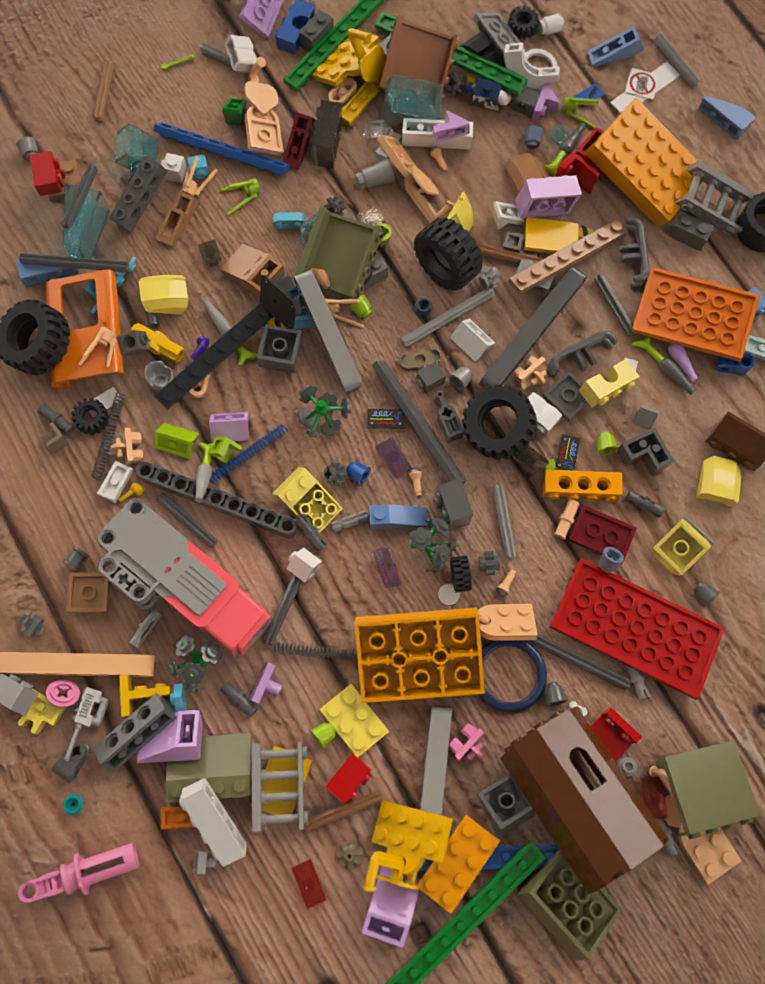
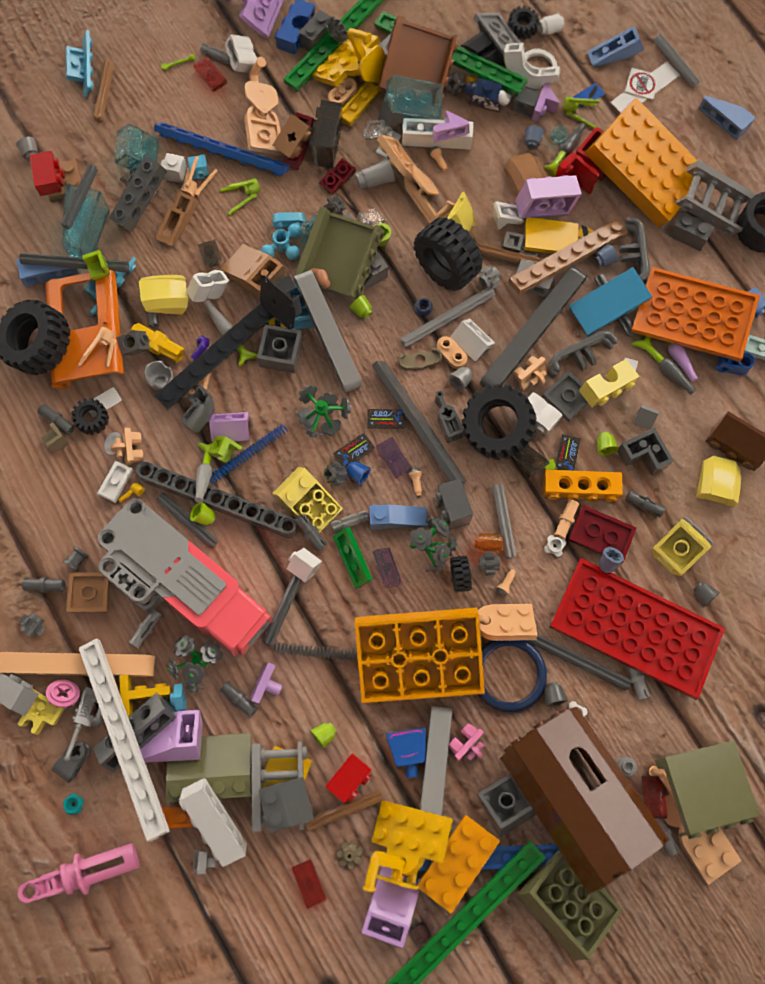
(43, 584): none -> dark grey pin
(78, 64): none -> medium azure bracket
(96, 265): none -> lime panel
(105, 434): flat silver piece -> none
(124, 741): none -> white plate
(175, 440): lime panel -> none
(200, 411): none -> dark grey brick
(202, 514): none -> lime hat
(207, 285): none -> white brick
(210, 74): none -> clear red plate
(234, 110): green slope -> none
(284, 141): none -> medium nougat brick
(286, 804): none -> dark grey slope
(292, 252): none -> medium azure piece
(334, 306): light nougat plant -> none
(336, 29): none -> dark grey gear
(337, 177): none -> dark red slope
(352, 558): none -> green plate
(354, 450): none -> clear smoke tile
(354, 720): light yellow plate -> none
(408, 749): none -> blue torso
(430, 377): dark grey brick -> none
(447, 594): white sticker -> none
(450, 352): none -> light nougat plate
(489, 542): none -> clear orange brick
(560, 543): none -> white plate
(606, 256): none -> sand blue hat
(610, 301): none -> dark azure tile
(615, 733): red bracket -> none

